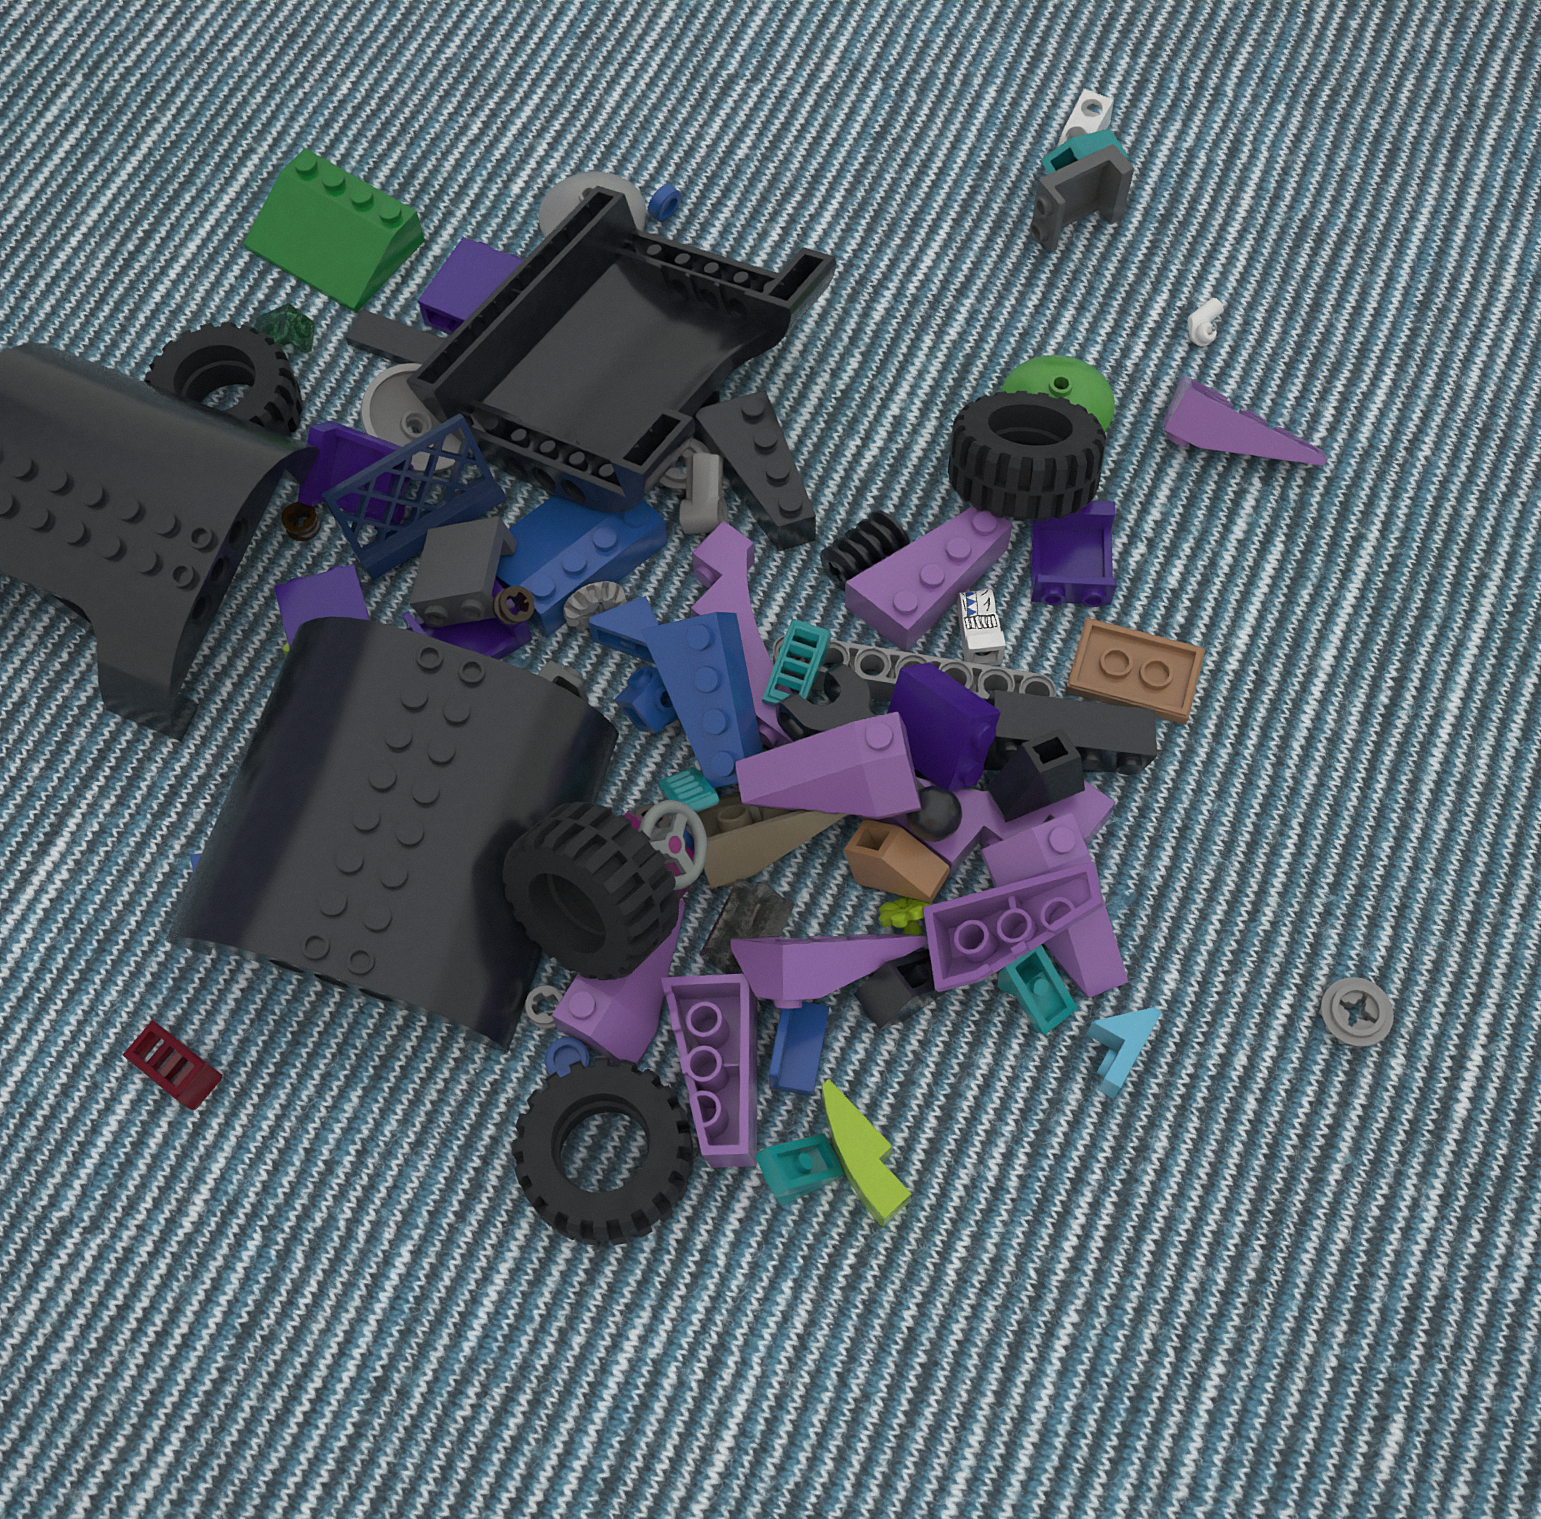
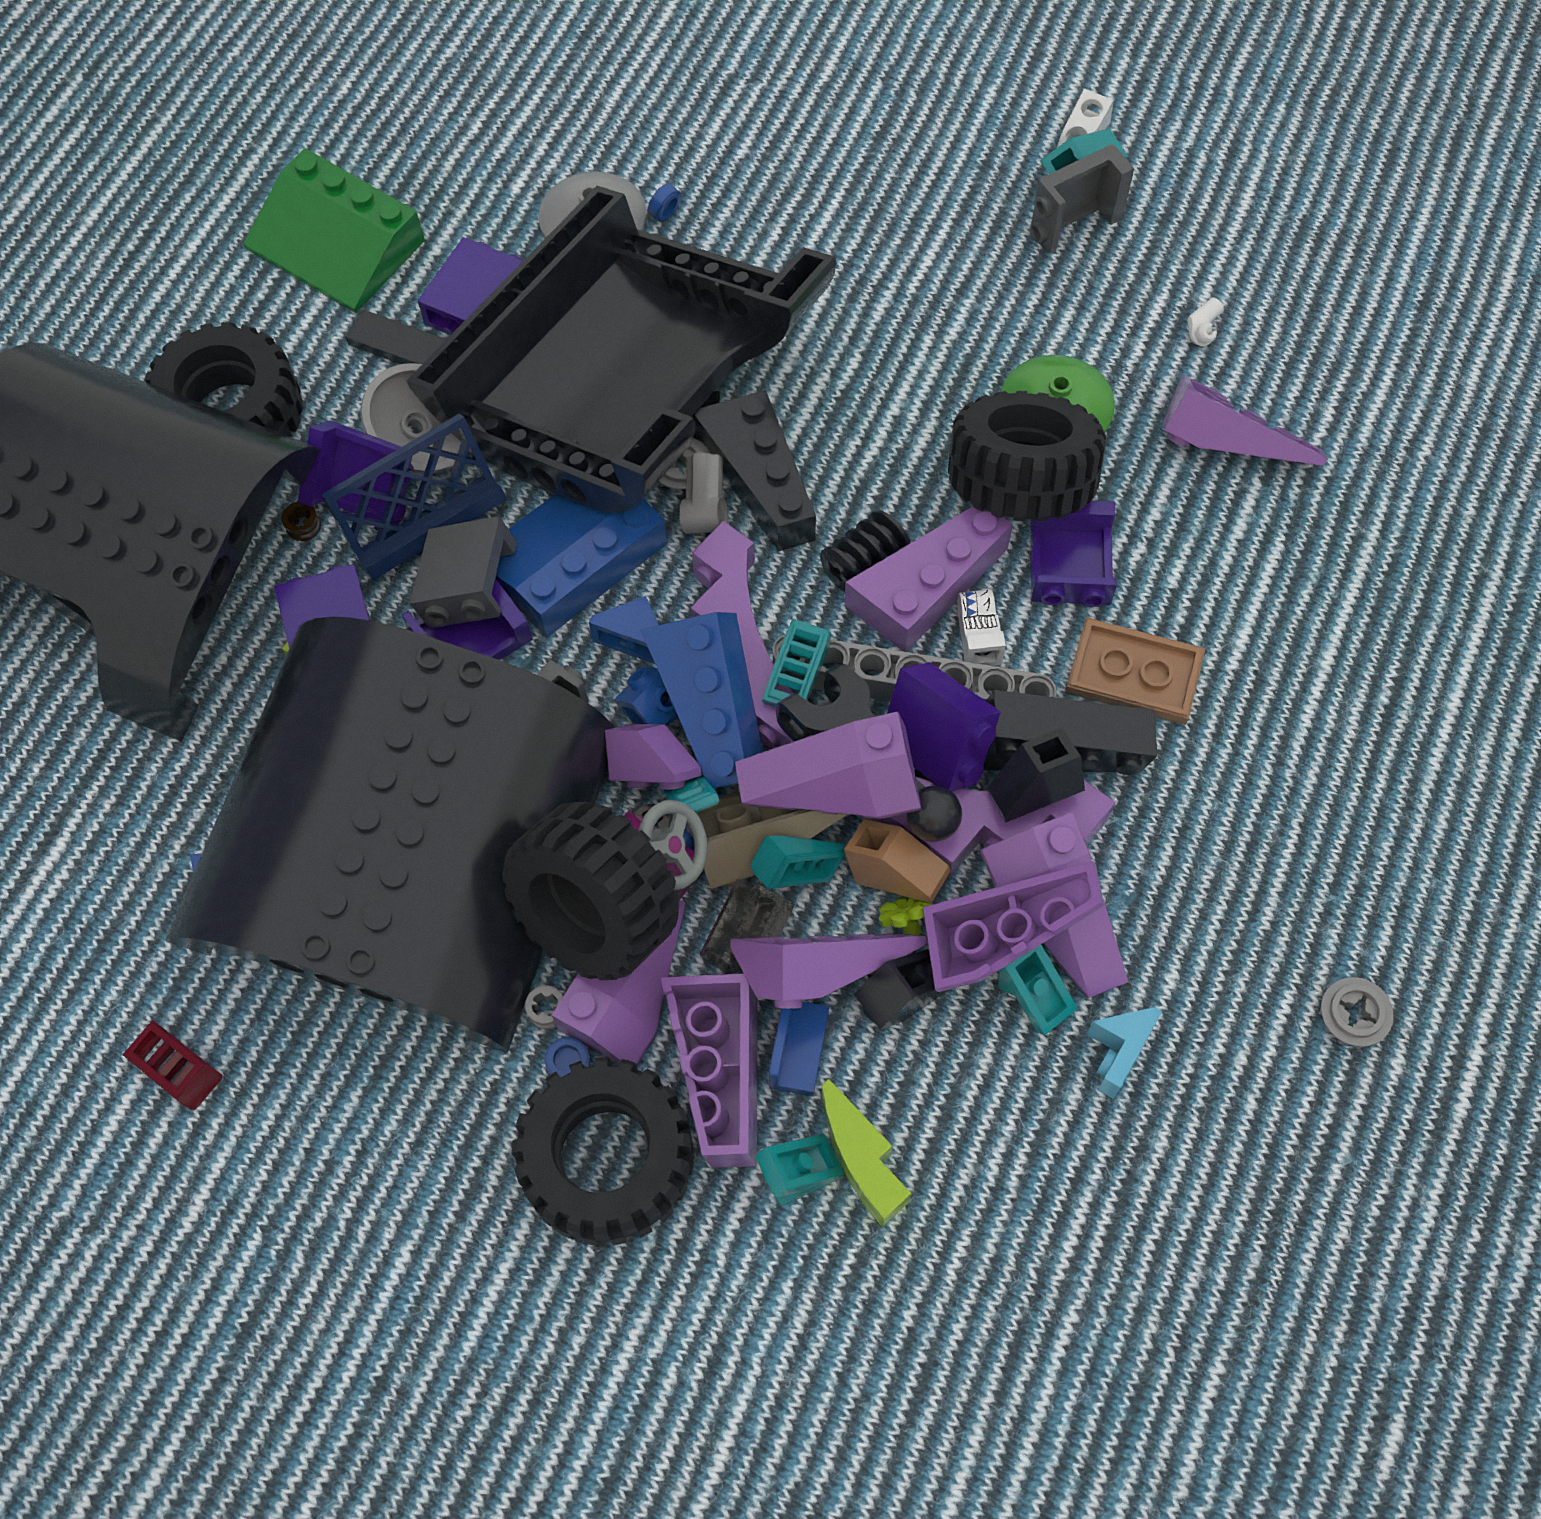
(288, 326): clear green bracket -> none
(524, 600): dark brown bush -> none
(583, 602): light grey gear -> none
(648, 755): none -> medium lavender slope
(792, 861): none -> teal slope

